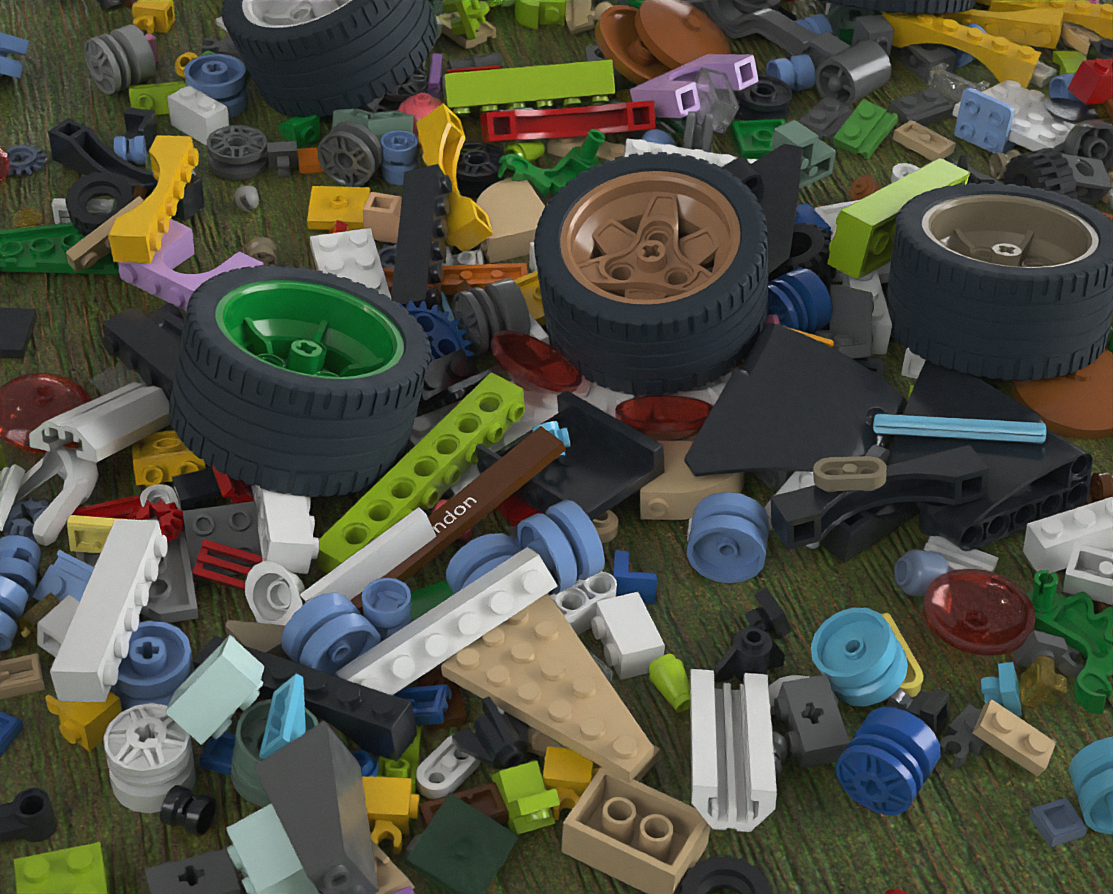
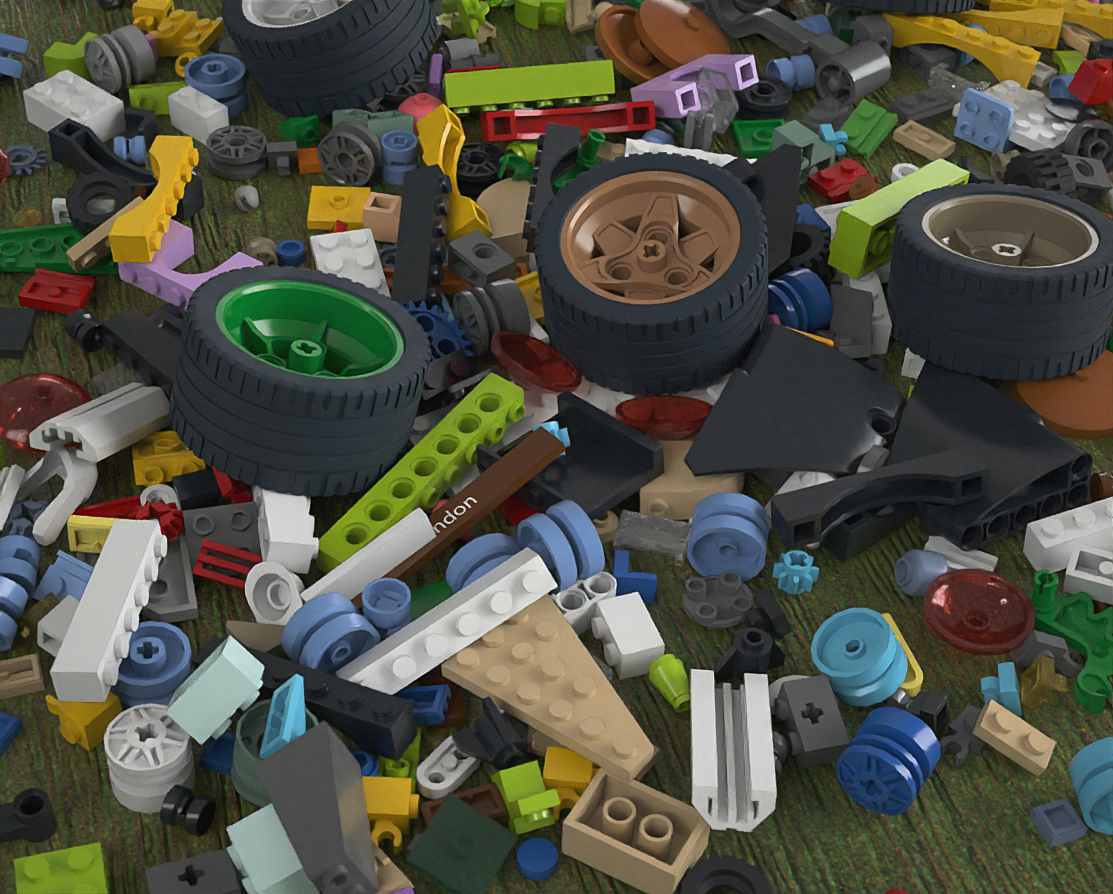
(57, 291): none -> red plate
(67, 57): none -> lime brick
(77, 99): none -> white brick
(85, 330): none -> black wheel
(186, 33): none -> yellow plate
(291, 253): none -> blue tile
(458, 49): none -> light grey brick
(480, 260): none -> dark grey brick
(537, 859): none -> blue tile
(554, 157): none -> black arch
(653, 535): none -> clear hinge
(717, 600): none -> dark grey dish
(795, 572): none -> medium azure gear
(828, 136): none -> medium azure tile
(837, 179): none -> red plate
(849, 473): dark tan plate -> none
(960, 428): medium azure axle -> none

